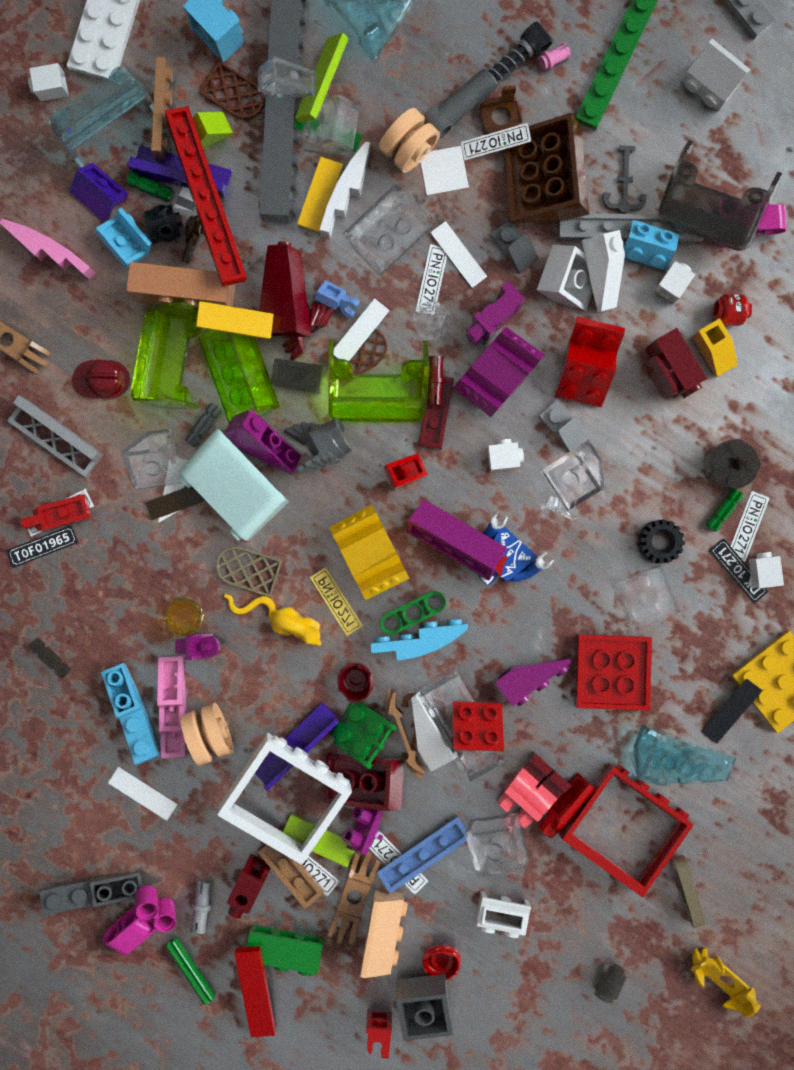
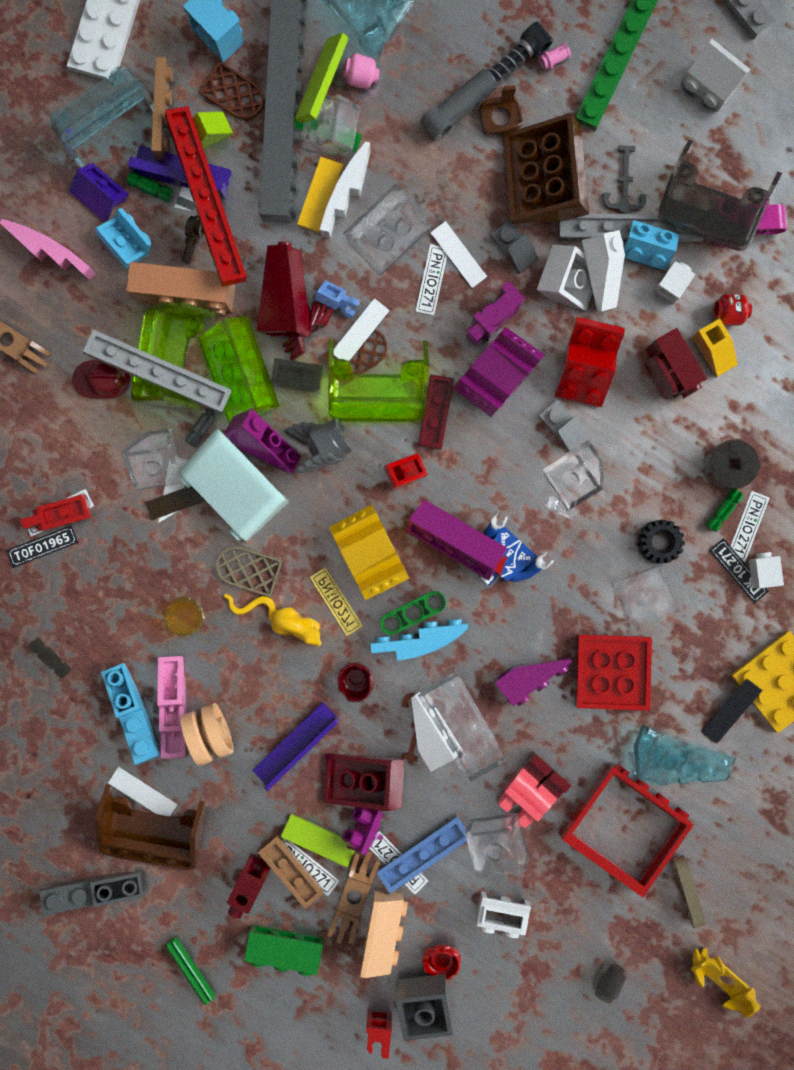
(48, 82): white brick -> none
(55, 427): light grey fence -> none
(141, 921): dark pink piece -> none
(146, 835): none -> reddish brown windscreen
(157, 371): none -> light grey plate
(163, 223): black brick -> none
(198, 646): magenta hips -> none
(201, 907): light grey pin -> none
(234, 320): yellow tile -> none
(255, 991): red tile -> none
(266, 832): white window -> none
(286, 79): clear slope -> none
(360, 71): none -> bright pink head
(361, 733): green plate -> none
(409, 140): light nougat wheel -> none
(411, 762): medium nougat piece -> none
(420, 319): clear gear -> none
(435, 381): dark red pin -> none
(444, 170): white sticker -> none
(477, 726): red hinge -> none
(496, 141): white sticker -> none
(504, 456): white brick -> none
(566, 806): red hinge -> none

